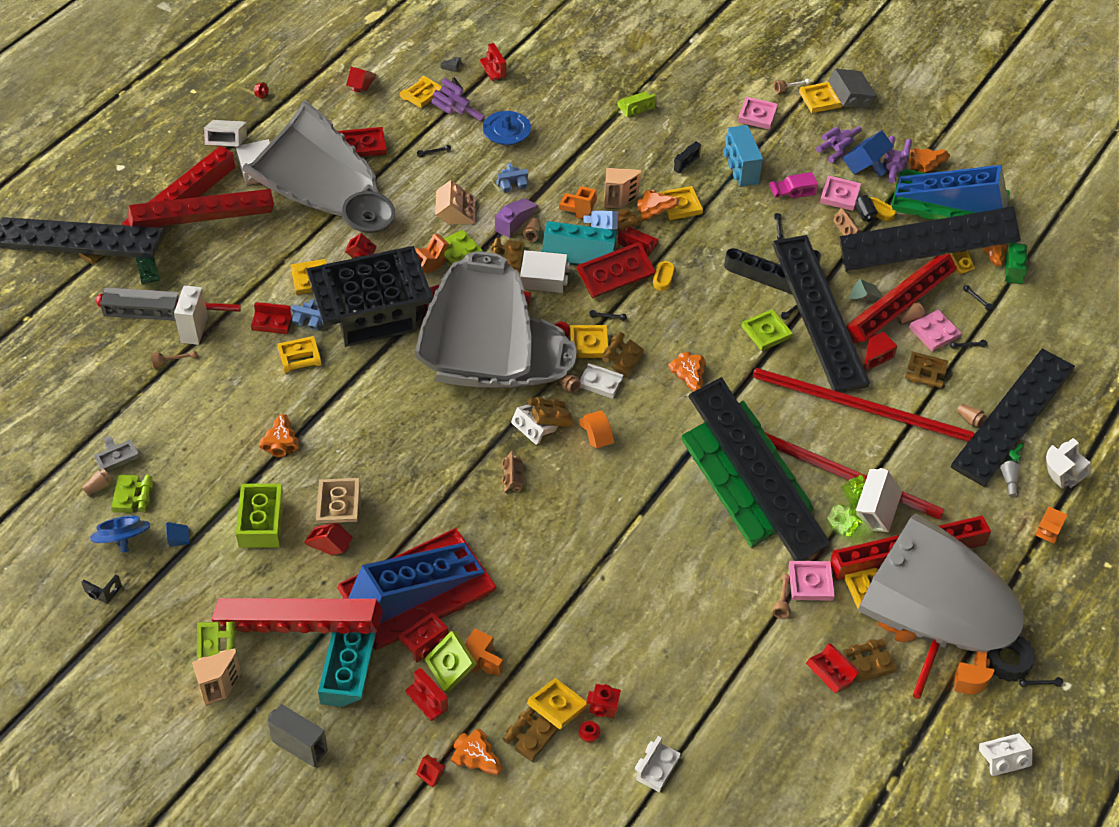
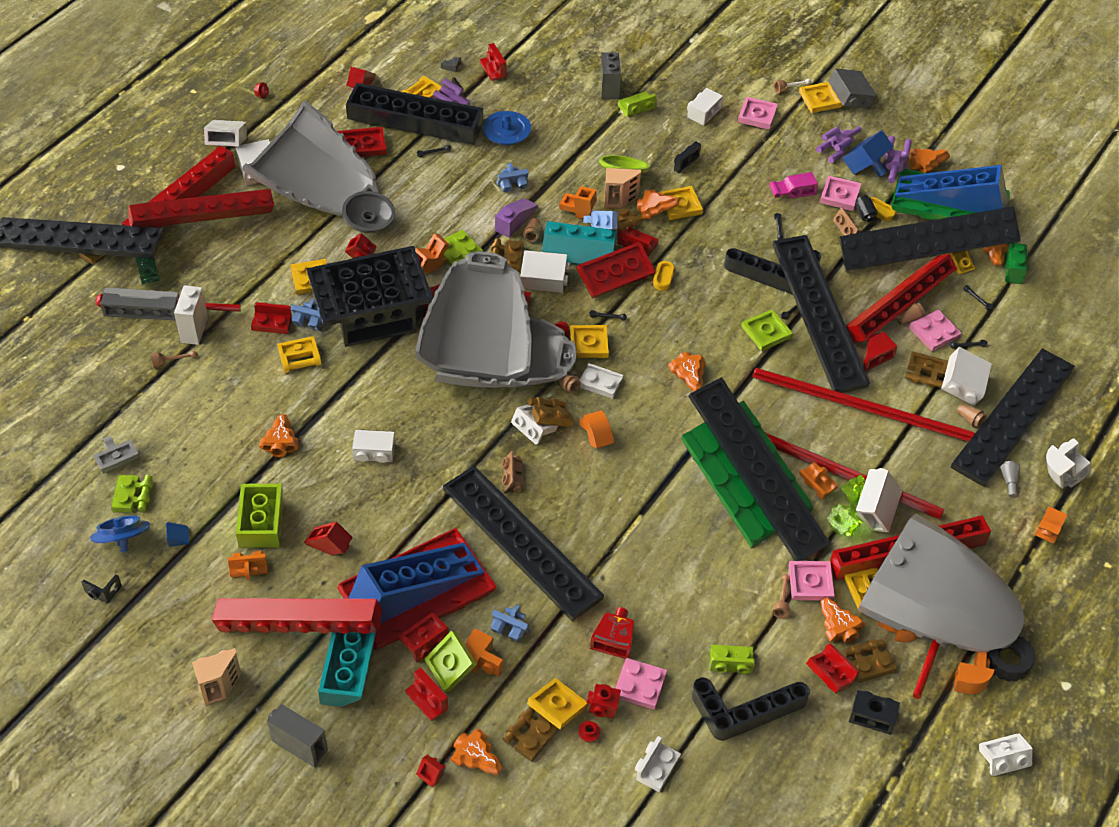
(97, 482): medium nougat cone -> none
(209, 638): lime plate -> none
(247, 565): none -> orange hips
(338, 500): tan slope -> none
(373, 446): none -> white brick
(414, 113): none -> black brick
(455, 204): light nougat slope -> none
(518, 627): none -> medium blue hips
(523, 543): none -> black plate
(610, 75): none -> dark grey piece
(613, 634): none -> red torso
(624, 162): none -> lime dish
(628, 356): pearl gold plate -> none
(641, 683): none -> bright pink plate
(704, 106): none -> white brick
(731, 659): none -> lime bracket
(743, 155): dark azure brick -> none
(747, 710): none -> black beam
(818, 480): none -> orange hips
(840, 623): none -> orange rock
(865, 290): sand green tile -> none
(881, 721): none -> black brick
(966, 376): none -> white brick
(1013, 454): green hand -> none
(1058, 682): black hinge -> none

